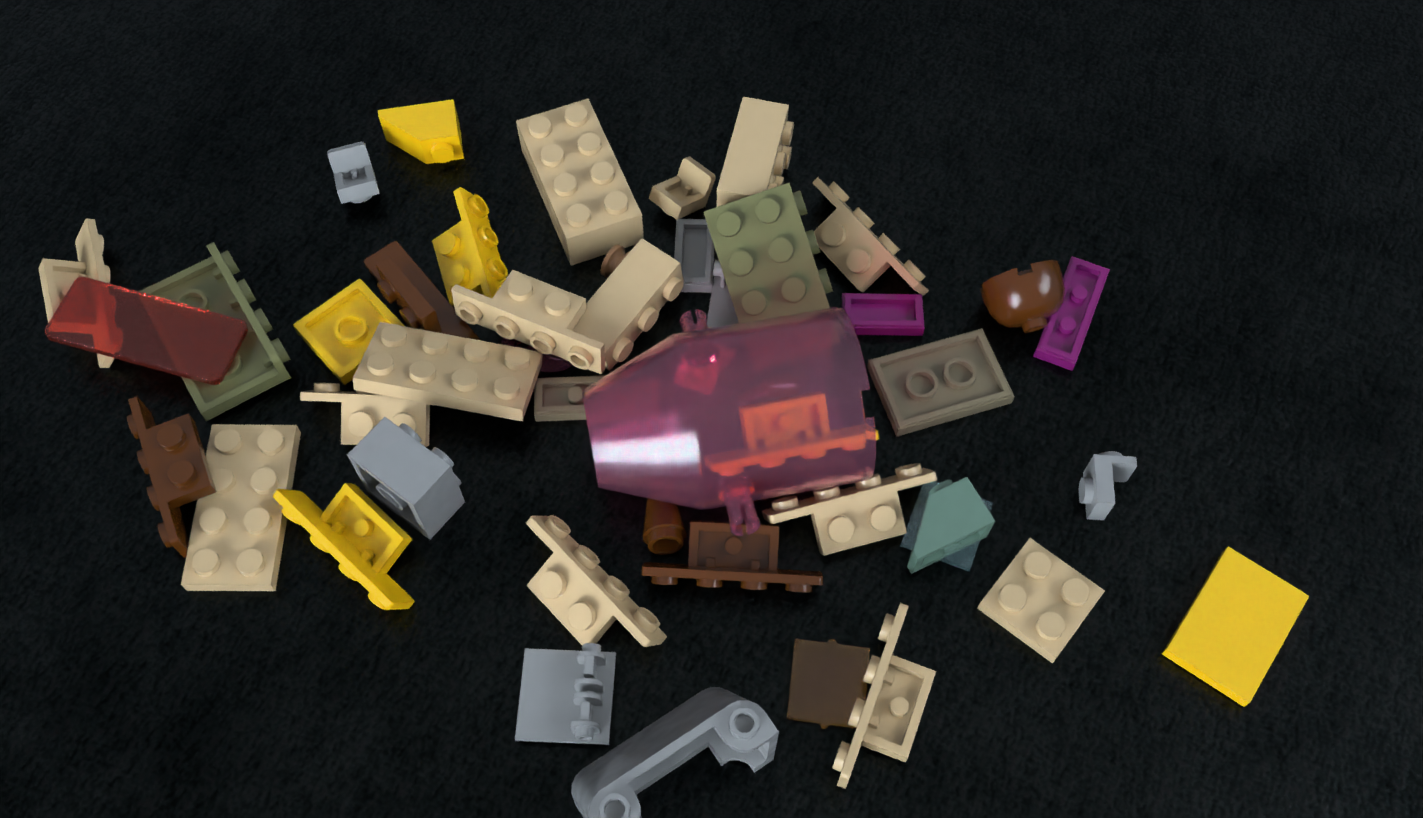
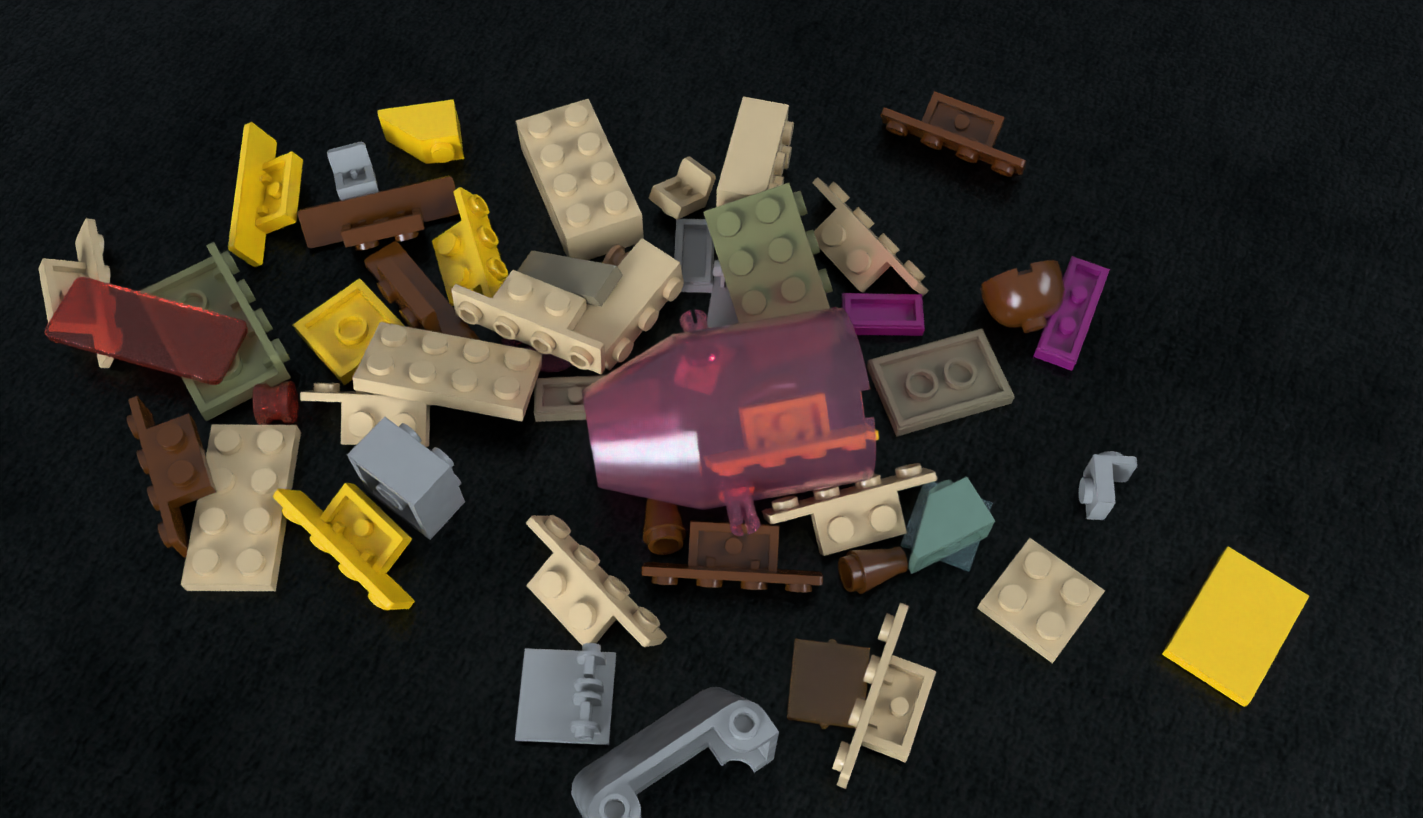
(264, 194): none -> yellow bracket
(275, 403): none -> clear red wheel
(379, 215): none -> reddish brown bracket
(578, 276): none -> dark tan tile
(868, 568): none -> reddish brown cone
(959, 128): none -> reddish brown bracket

